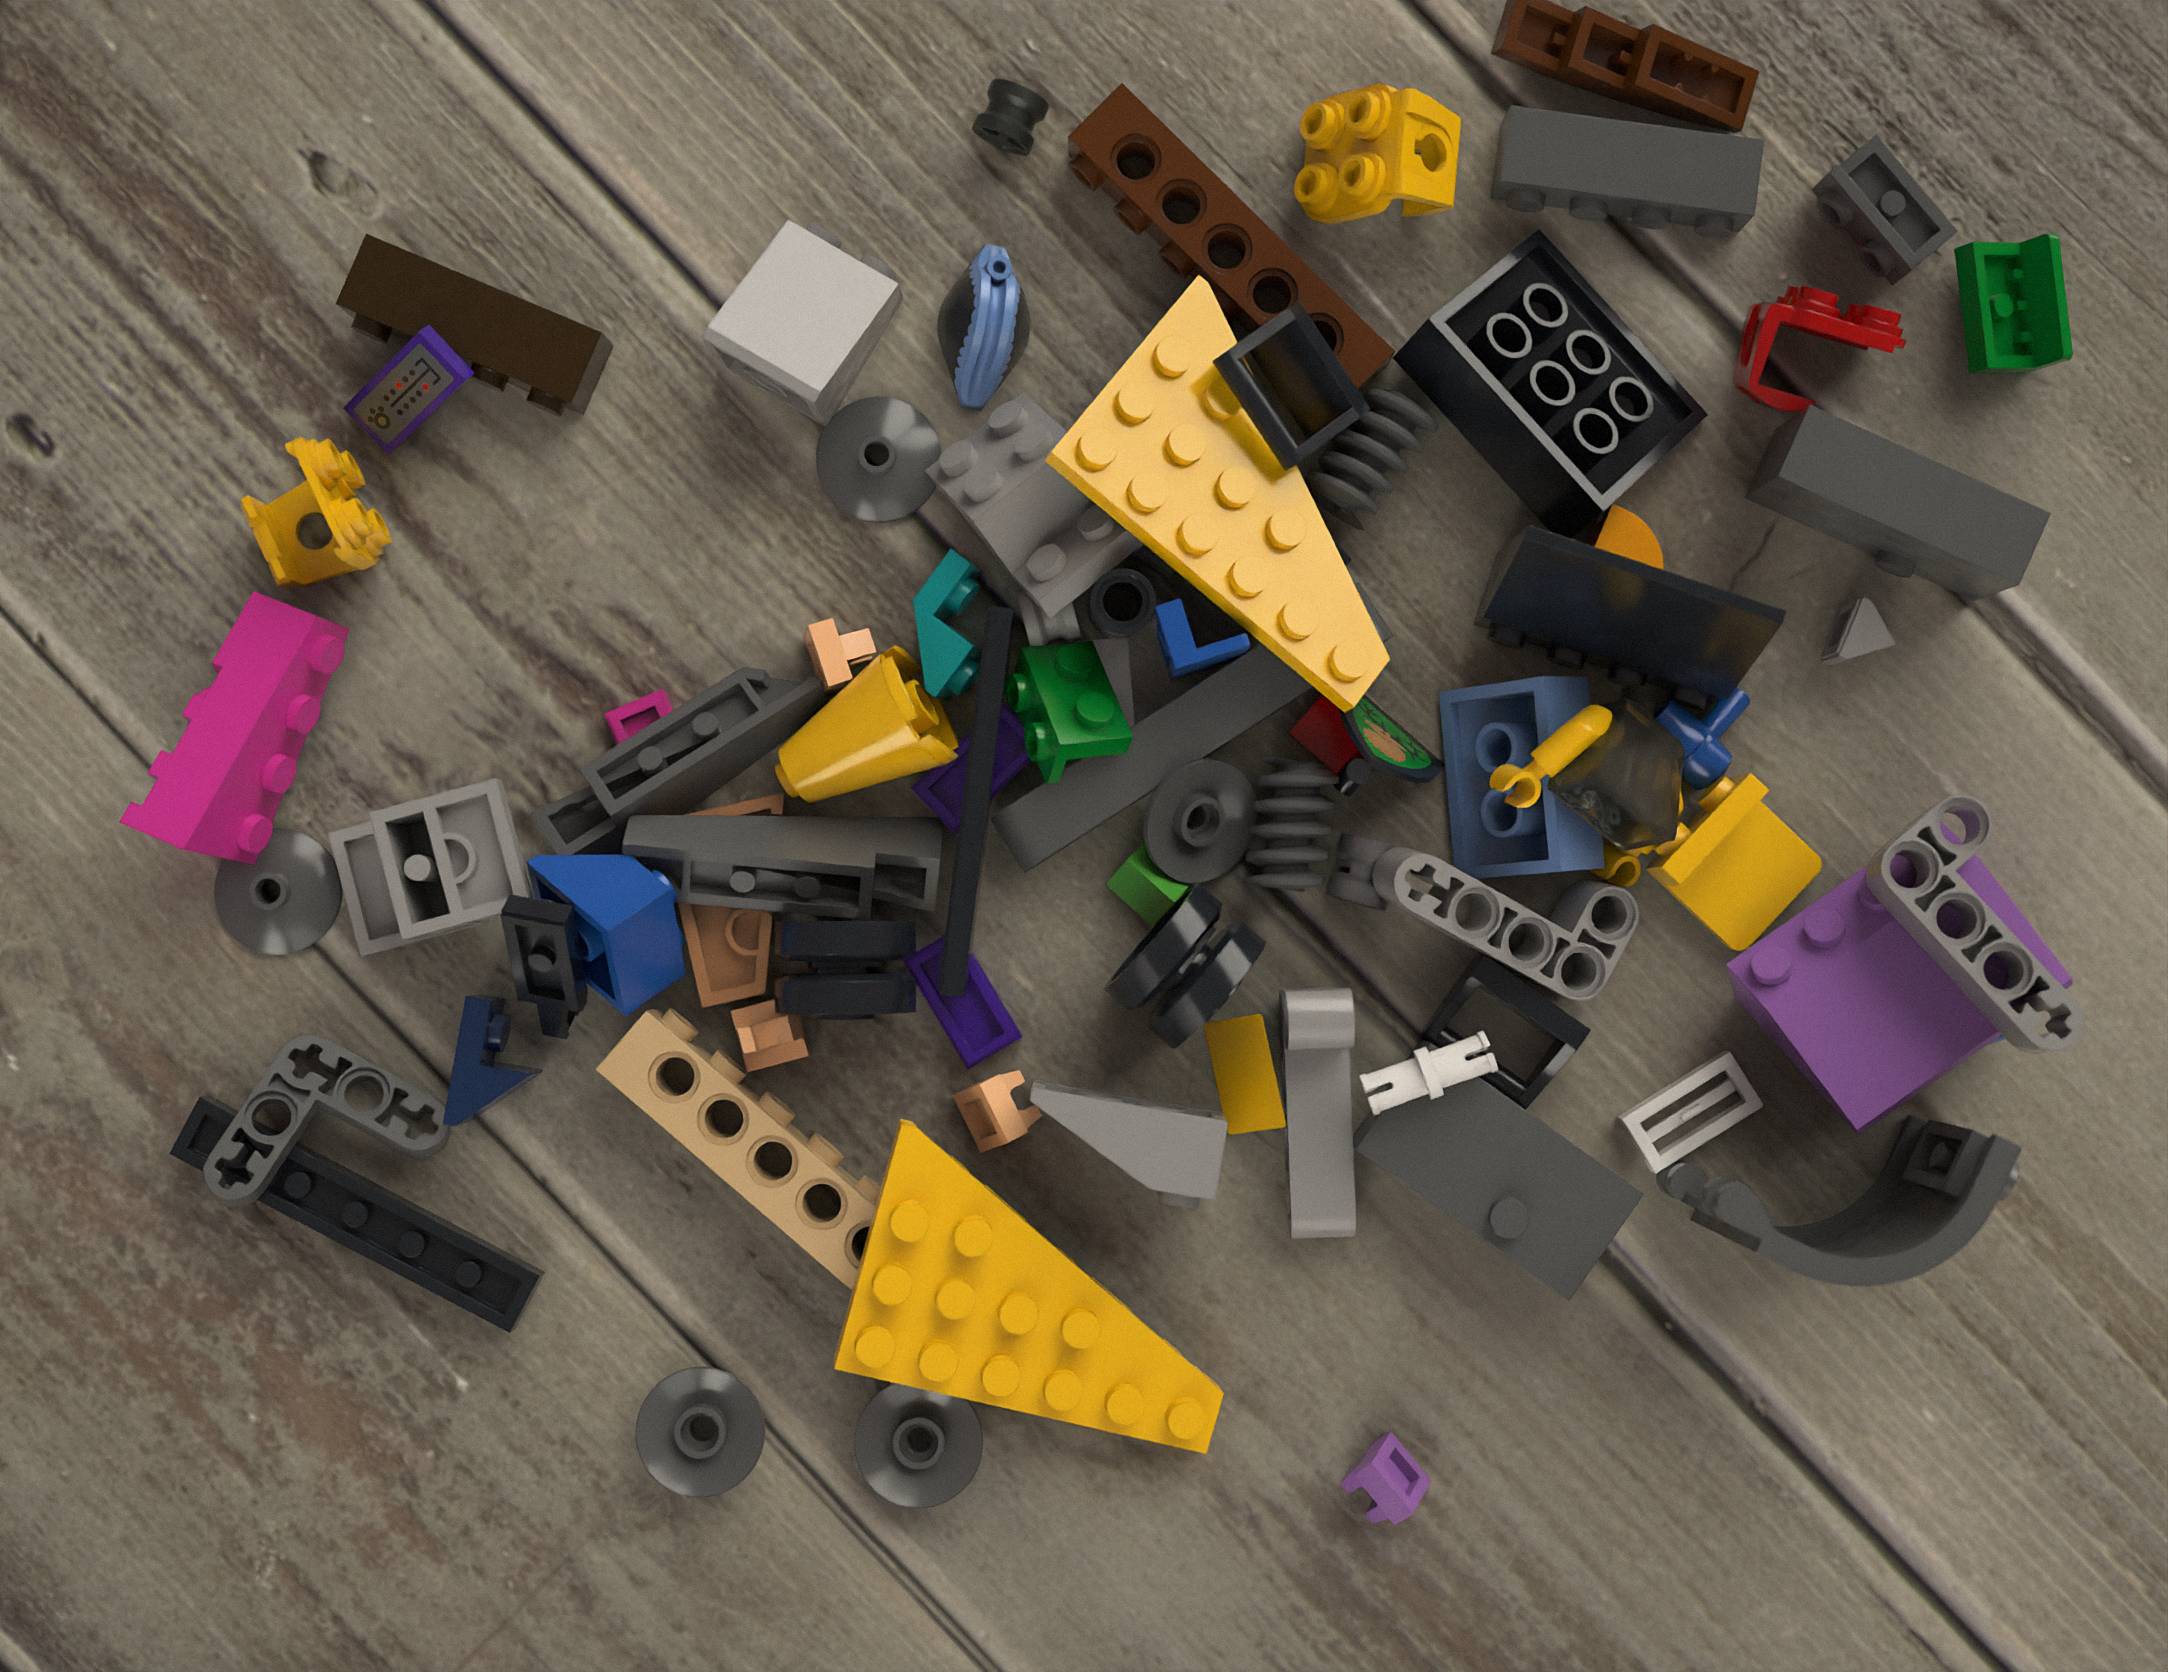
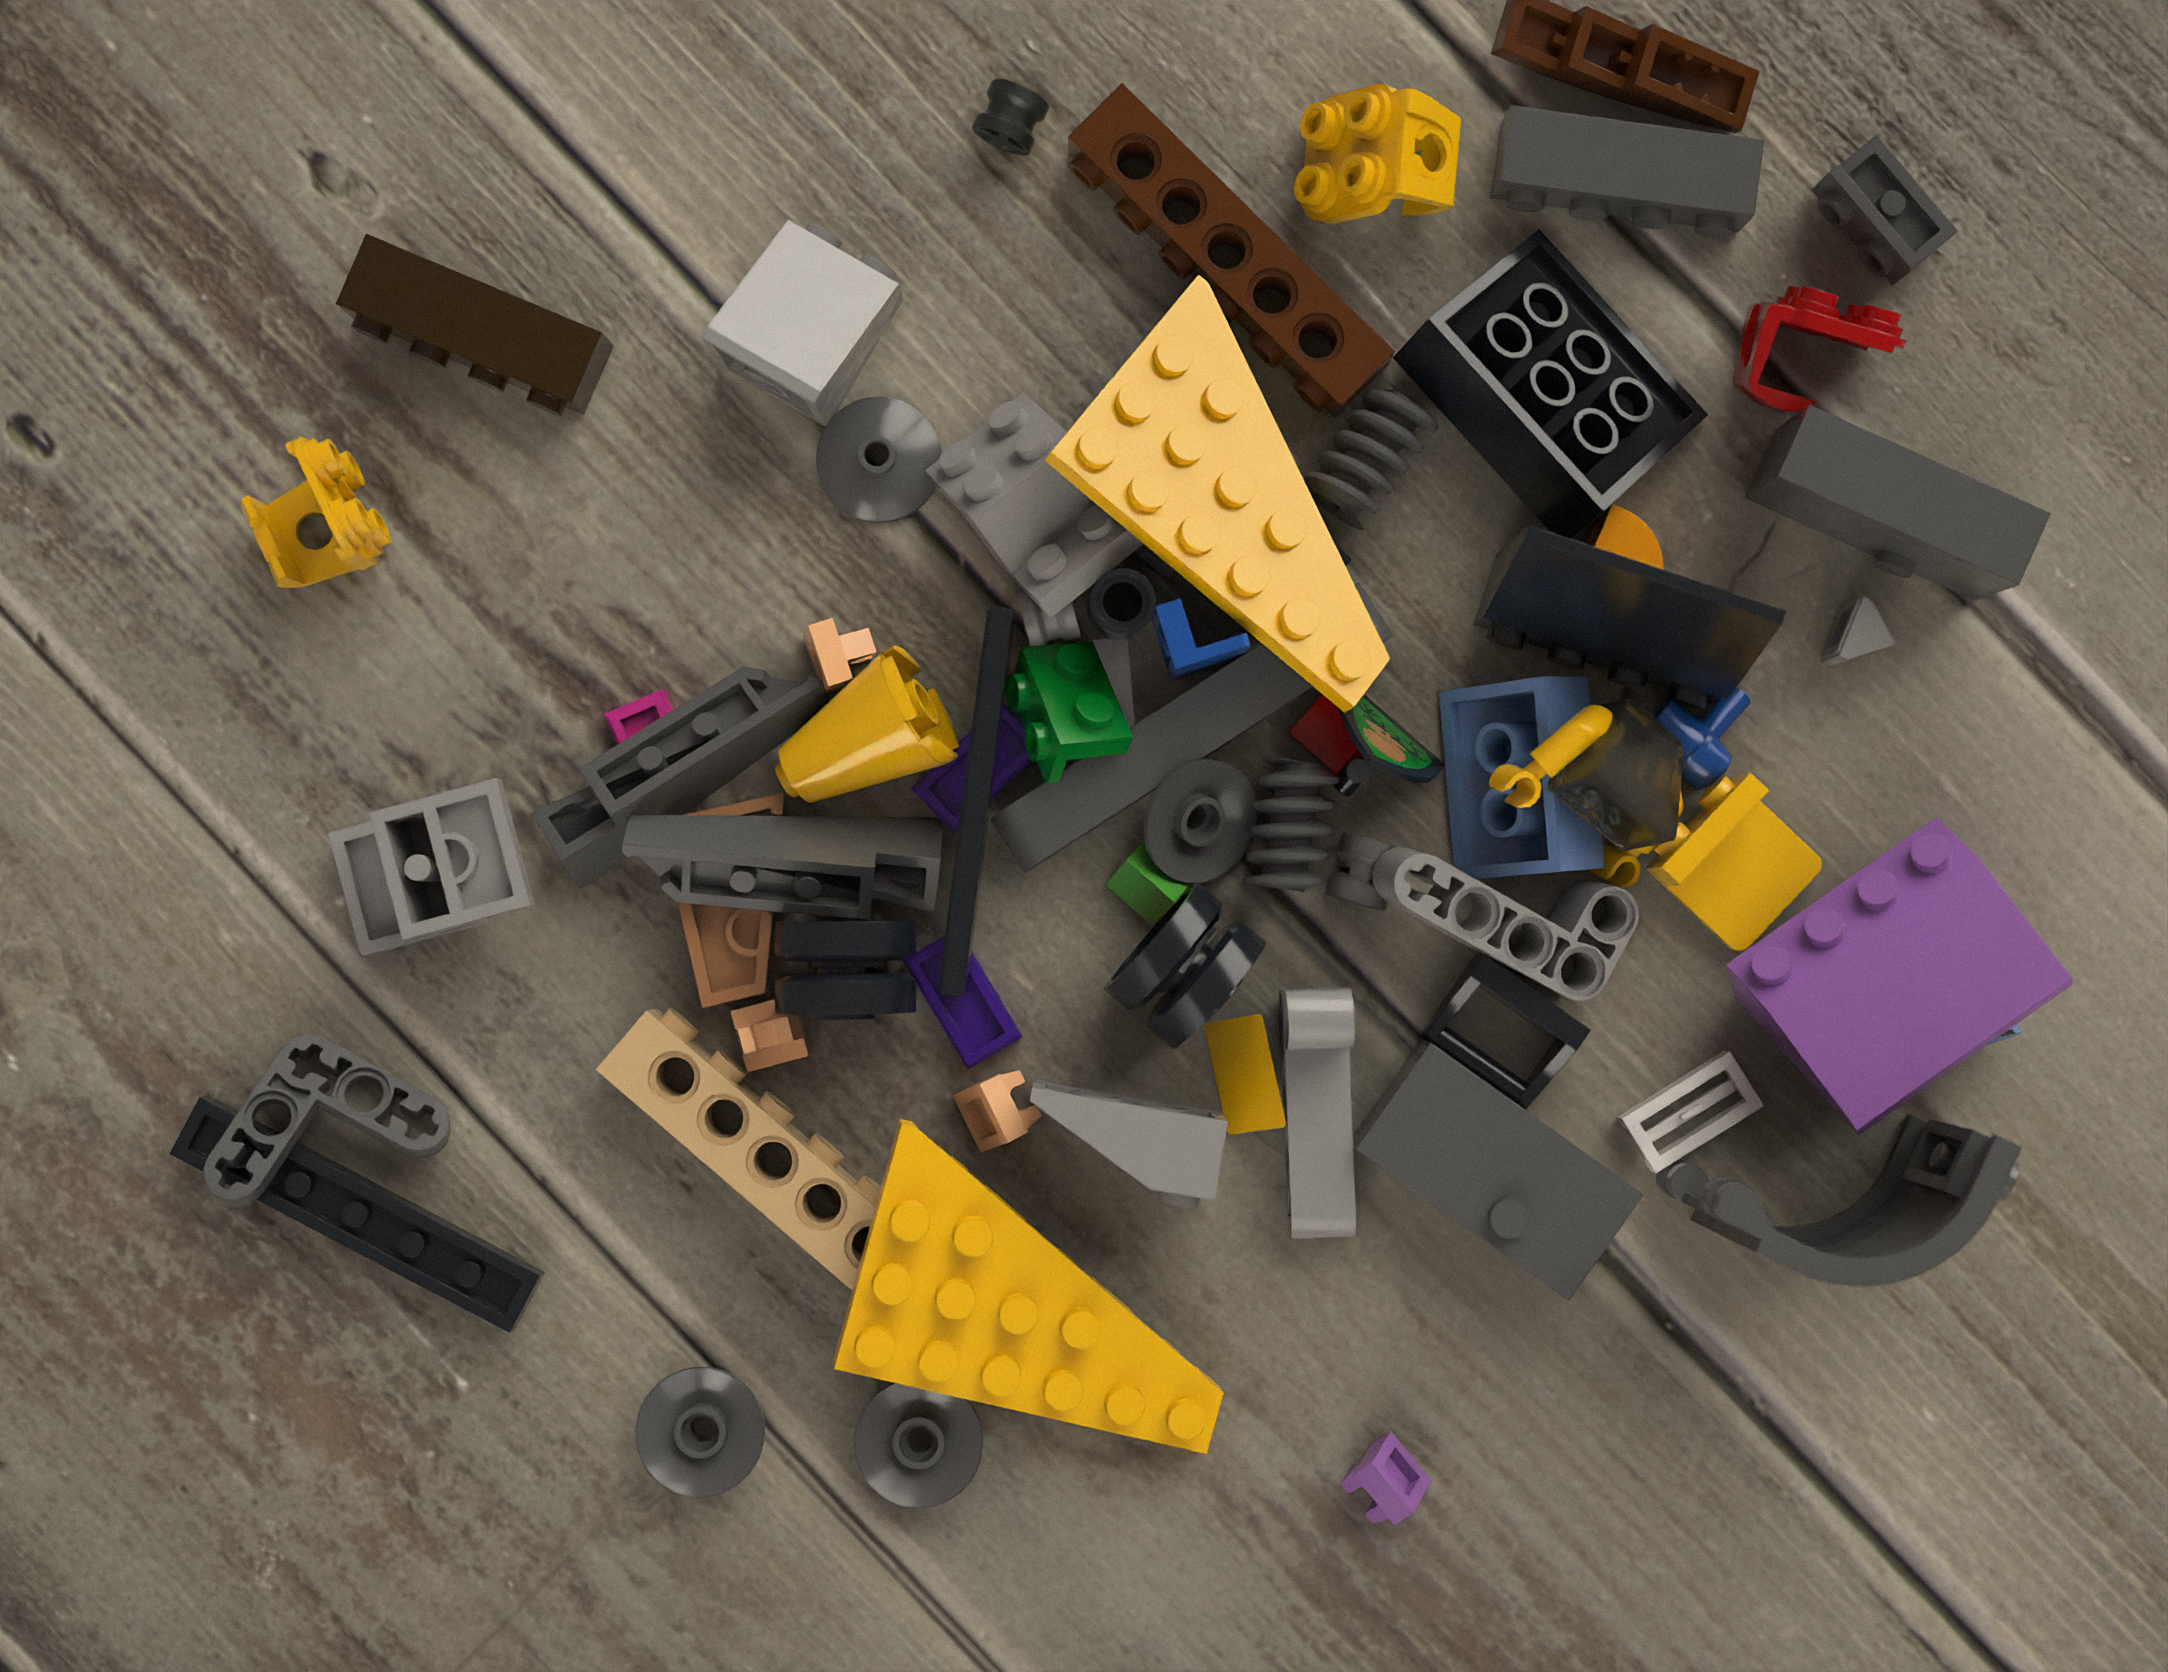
(243, 734): dark pink wedge -> none
(306, 902): dark grey dish -> none
(408, 389): tile -> none
(476, 1078): dark blue slope -> none
(546, 960): black hinge -> none
(621, 922): blue slope -> none
(945, 653): teal slope -> none
(983, 326): medium blue hat -> none
(1303, 376): black tile -> none
(1428, 1072): white pin -> none
(1981, 933): light grey beam -> none
(2013, 305): green bracket -> none

